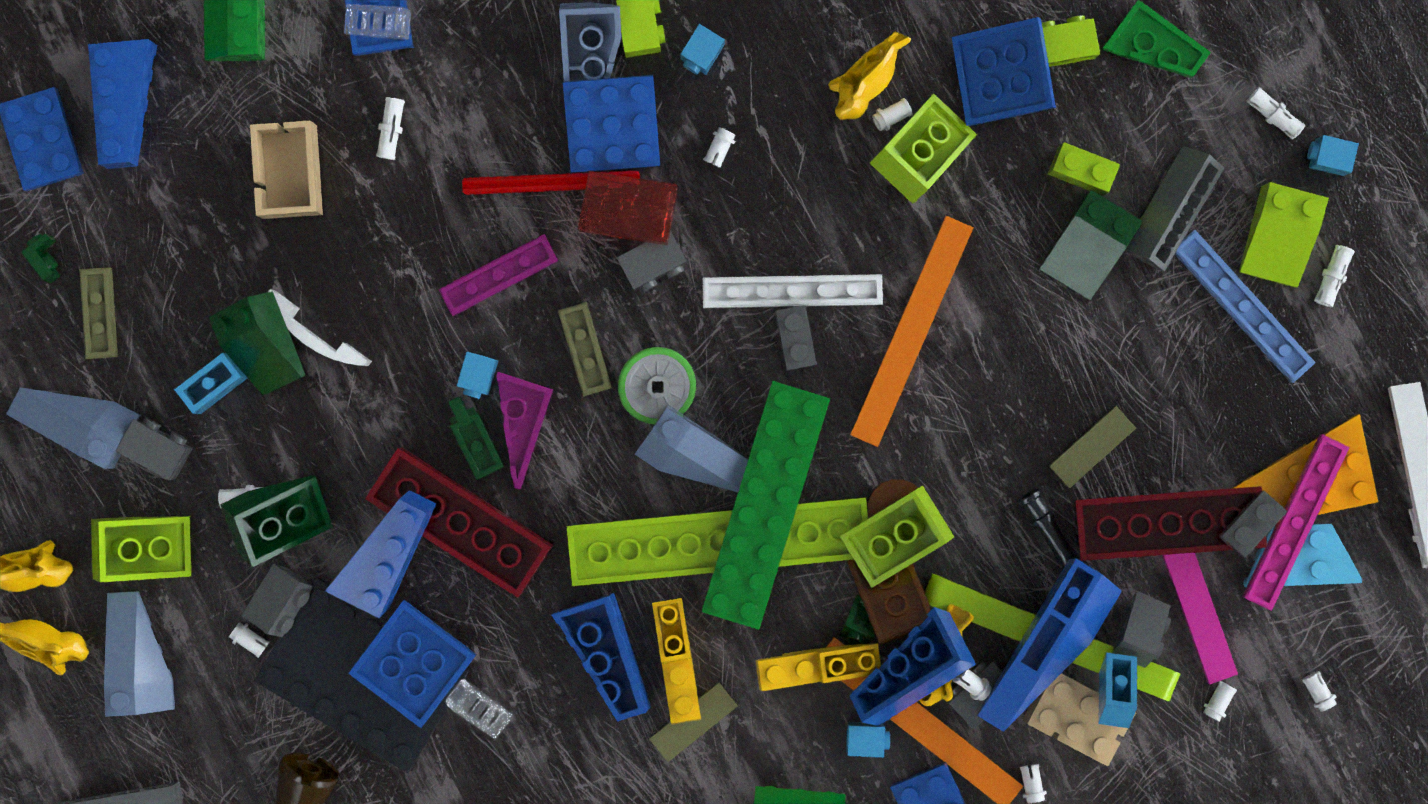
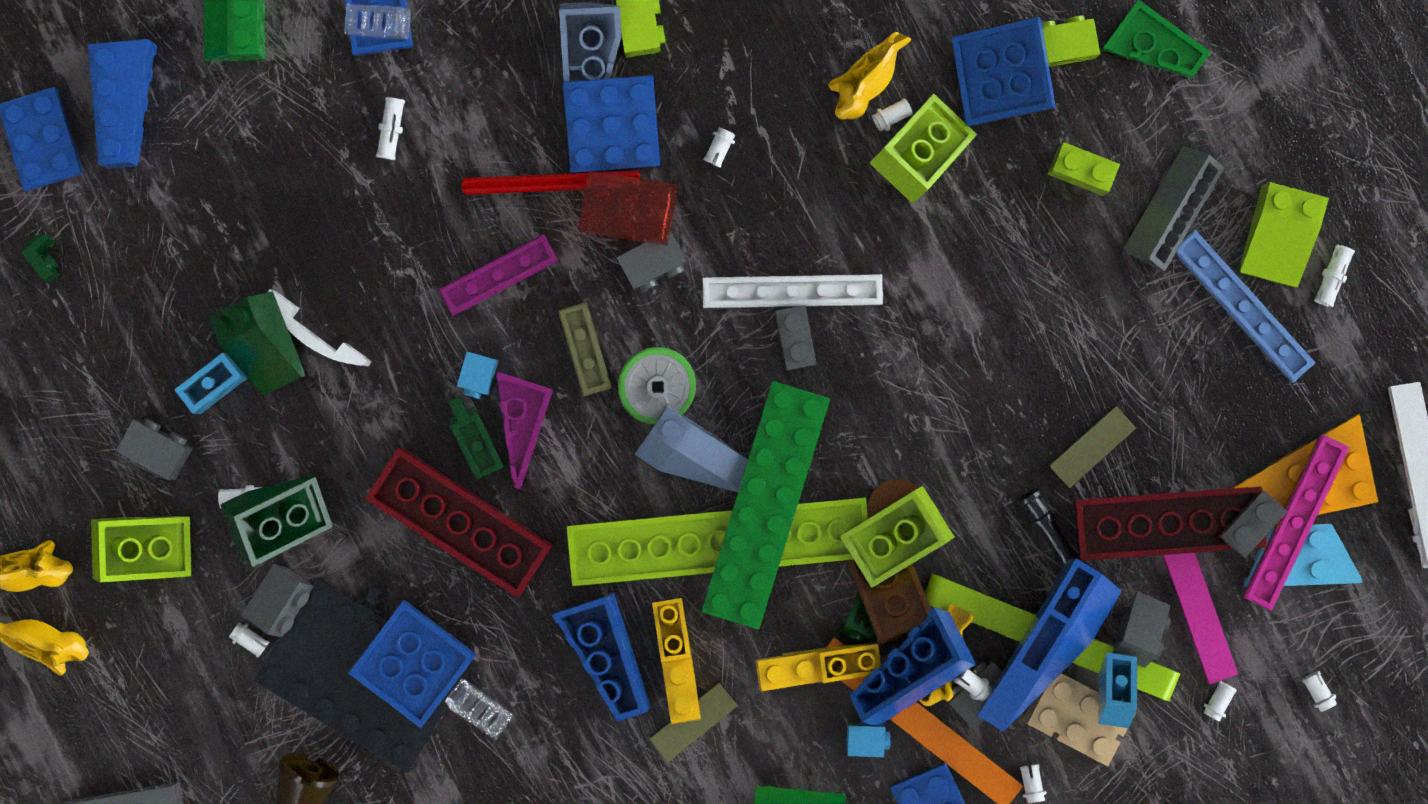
(77, 423): sand blue wedge -> none
(98, 313): olive tile -> none
(134, 664): sand blue wedge -> none
(287, 168): tan piece -> none
(381, 562): blue wedge -> none
(702, 50): dark azure brick -> none
(911, 331): orange tile -> none
(1090, 244): slope -> none
(1275, 113): white pin -> none
(1332, 155): dark azure brick -> none

